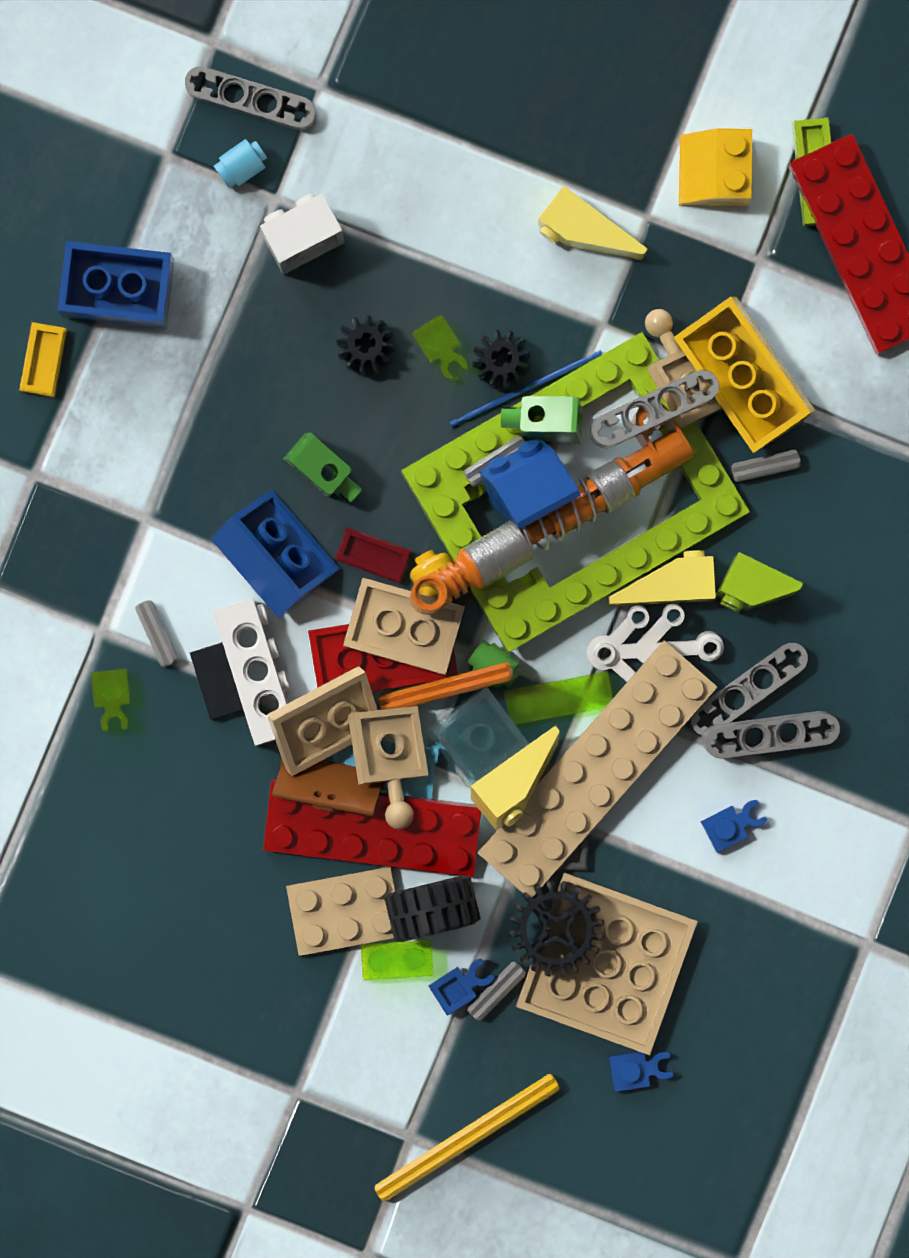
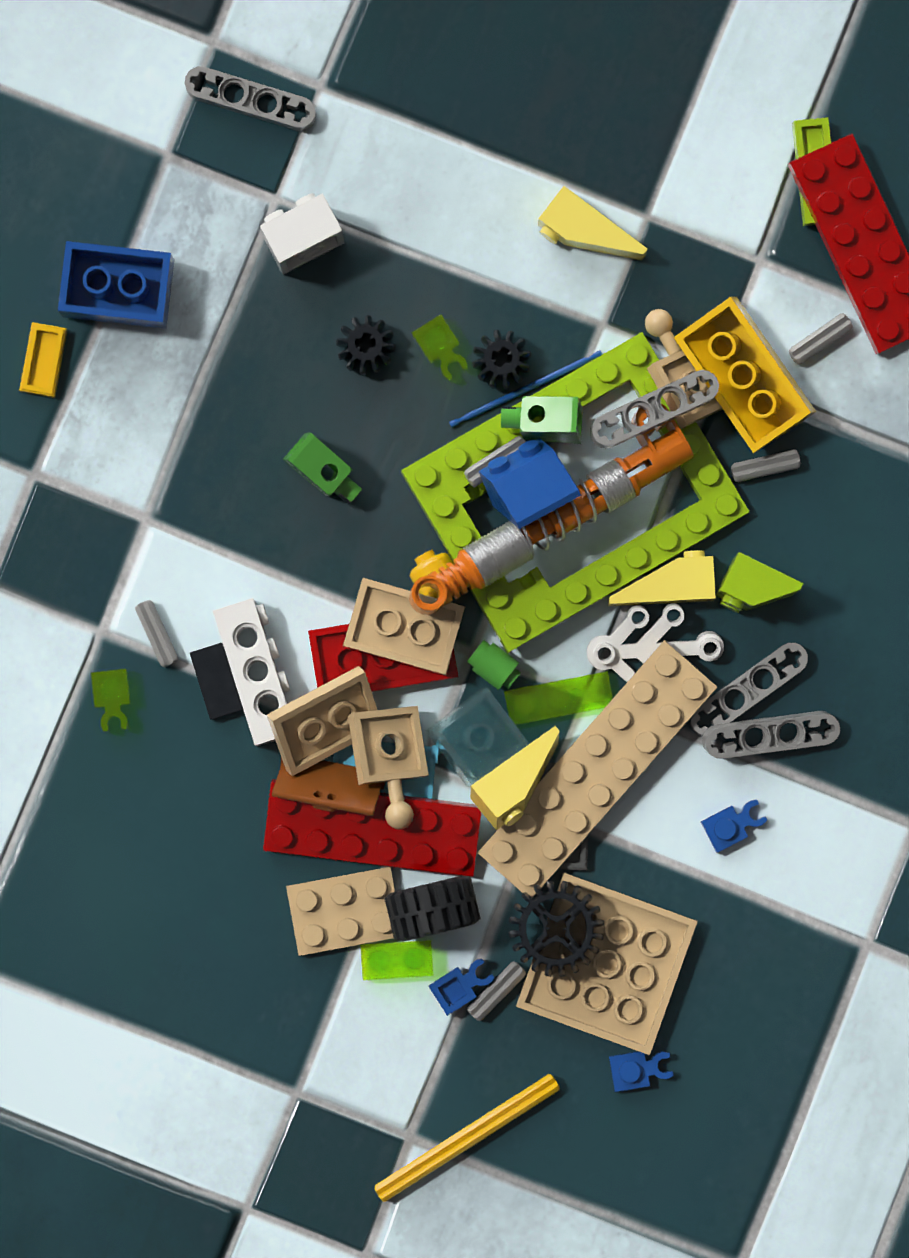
(240, 163): medium azure brick -> none
(274, 553): blue slope -> none
(373, 555): dark red tile -> none
(447, 687): orange axle -> none
(716, 167): yellow slope -> none
(820, 338): none -> light grey axle

